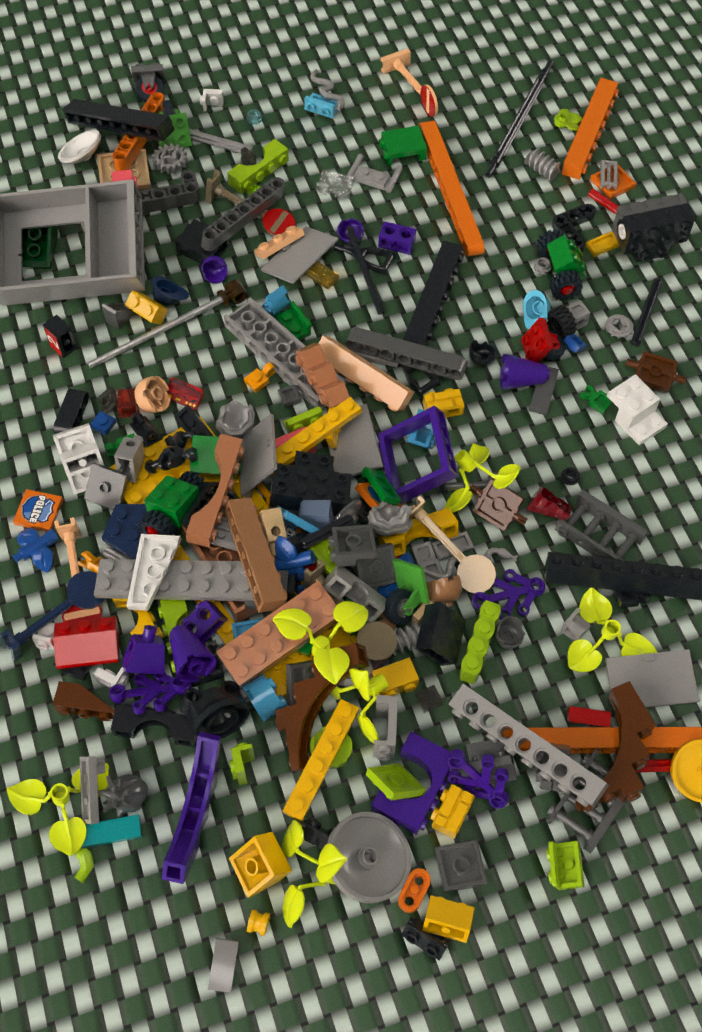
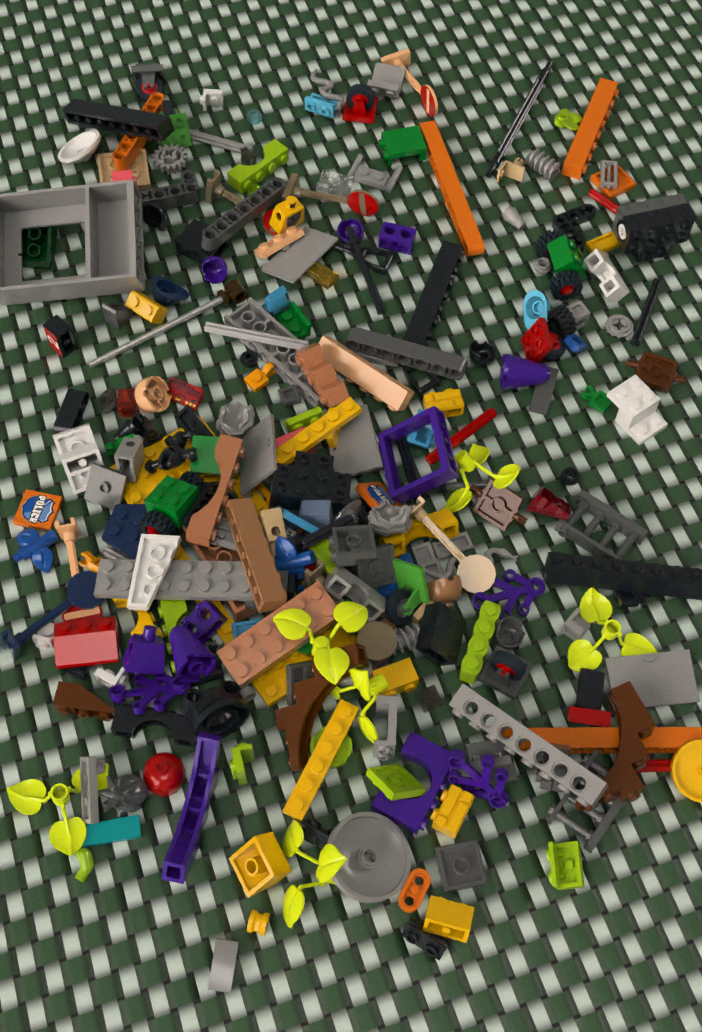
(103, 423): blue plate -> none
(129, 427): none -> black cone
(154, 215): none -> black hat
(164, 774): none -> red cylinder
(249, 363): none -> black plate
(256, 336): none -> light grey axle
(263, 697): dark azure cylinder -> none
(287, 214): none -> yellow torso
(359, 201): none -> dark tan piece
(360, 104): none -> plate
(381, 486): green plate -> none
(387, 80): none -> light grey bracket
(408, 463): none -> black axle
(464, 433): none -> red axle
(505, 672): none -> plate
(512, 170): none -> tan bracket
(512, 216): none -> light grey cone
(590, 689): none -> black slope
(602, 267): none -> white arch

